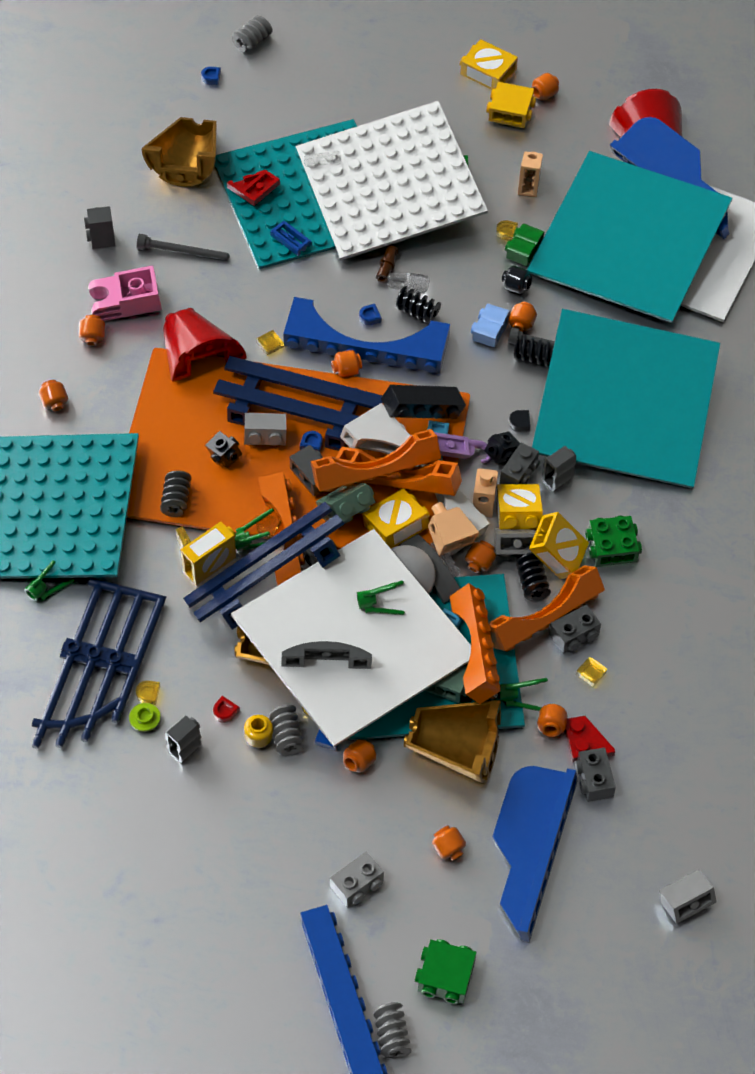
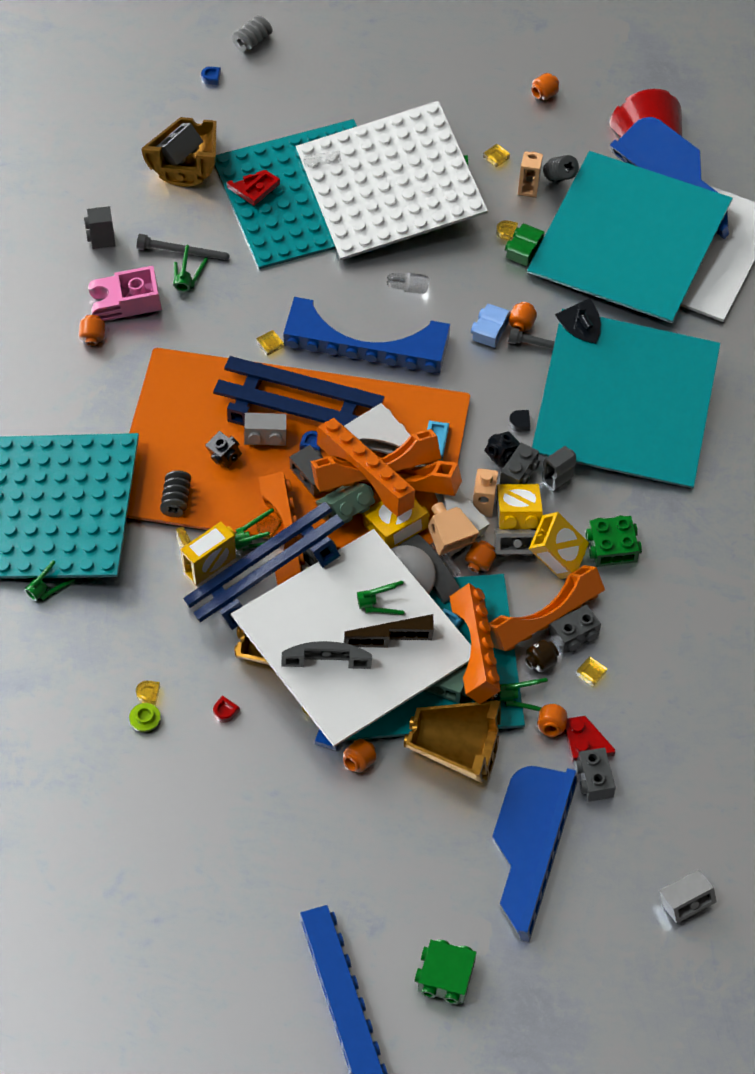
(53, 395): orange head -> none
(98, 656): dark blue piece -> none
(180, 144): none -> dark grey brick
(183, 280): none -> green plant
(183, 738): dark grey brick -> none
(192, 337): red cone -> none
(258, 731): yellow head -> none
(286, 730): light grey piece -> none
(289, 240): blue tile -> none
(346, 363): orange head -> none
(357, 880): light grey brick -> none
(369, 315): blue tile -> none
(379, 635): none -> dark brown slope
(387, 263): reddish brown pin -> none
(389, 1030): light grey piece -> none
(391, 488): none -> orange arch
(417, 307): black piece -> none
(423, 401): black brick -> none
(449, 843): orange head -> none
(459, 446): lavender plate -> none
(488, 64): yellow brick -> none
(496, 155): none -> clear yellow tile
(511, 104): yellow brick -> none
(517, 280): black head -> none
(532, 577): black piece -> none
(533, 350): black piece -> none
(541, 655): none -> dark brown head
(561, 168): none -> dark grey piece
(581, 321): none -> black shield

